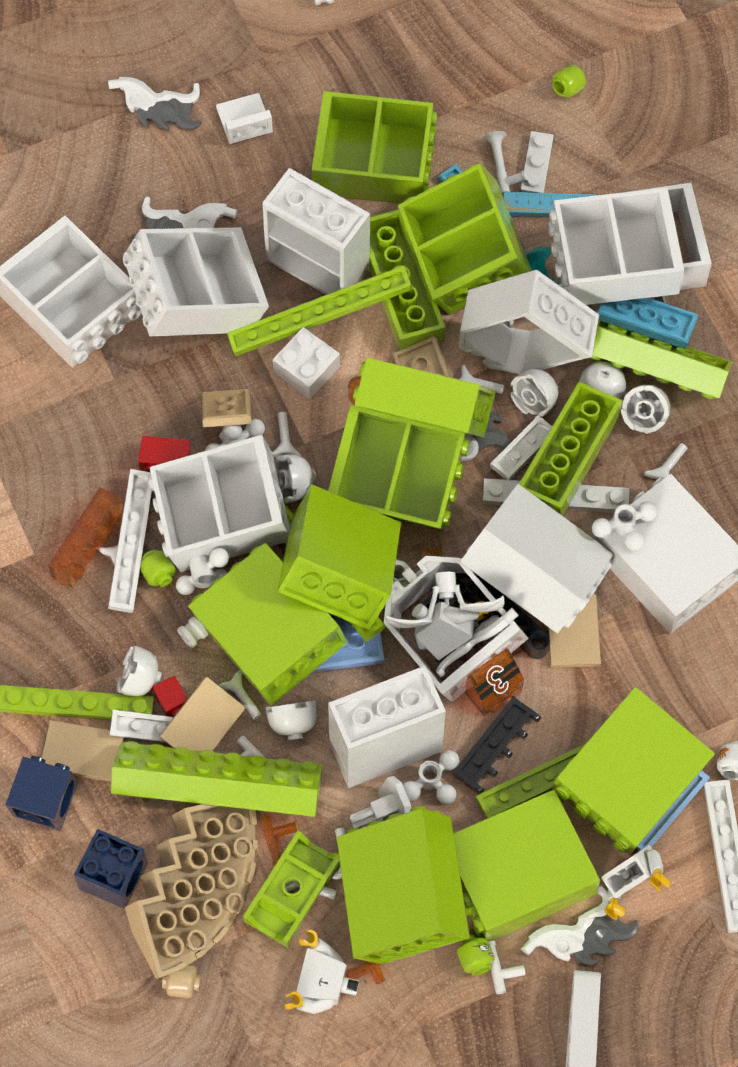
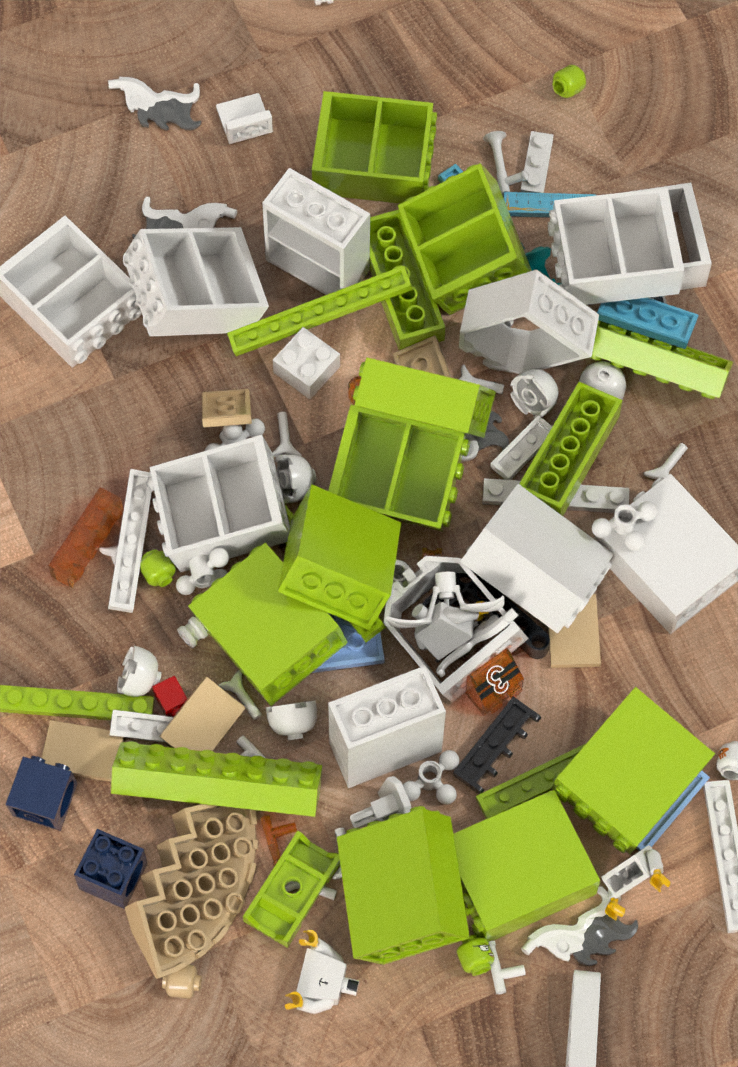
(161, 450): red brick -> none
(366, 968): clear orange piece -> none
(645, 408): white cylinder -> none

